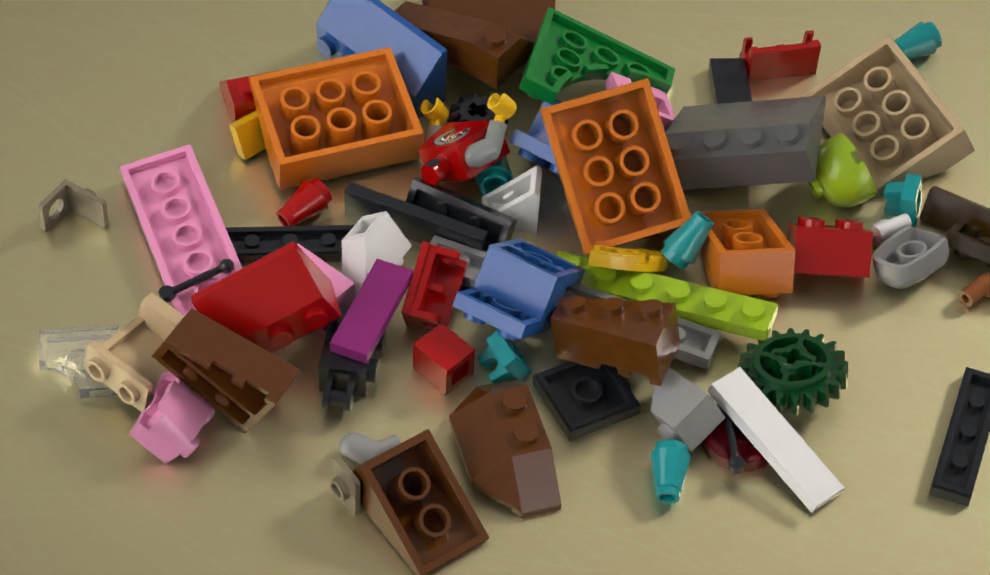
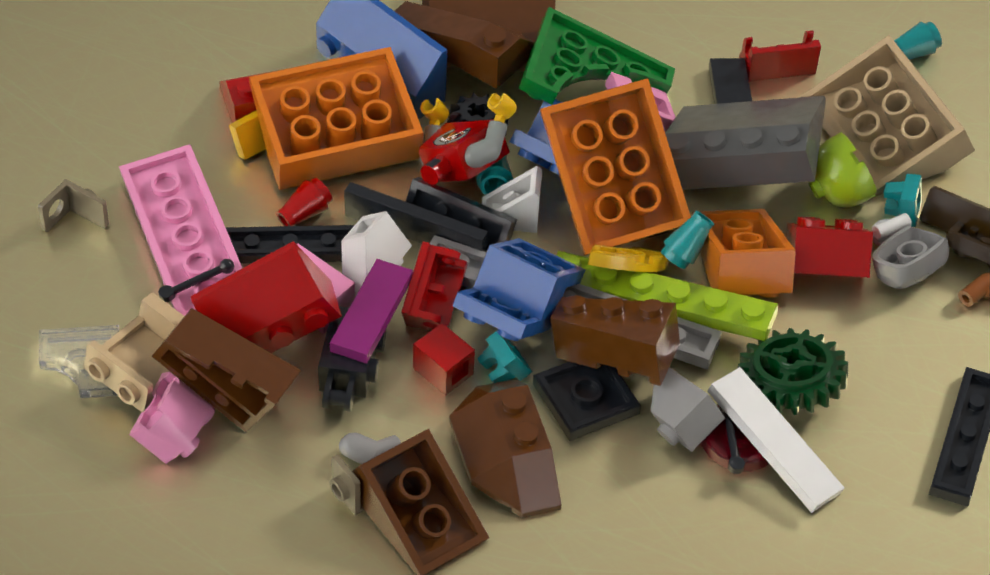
(669, 469): teal cone -> none

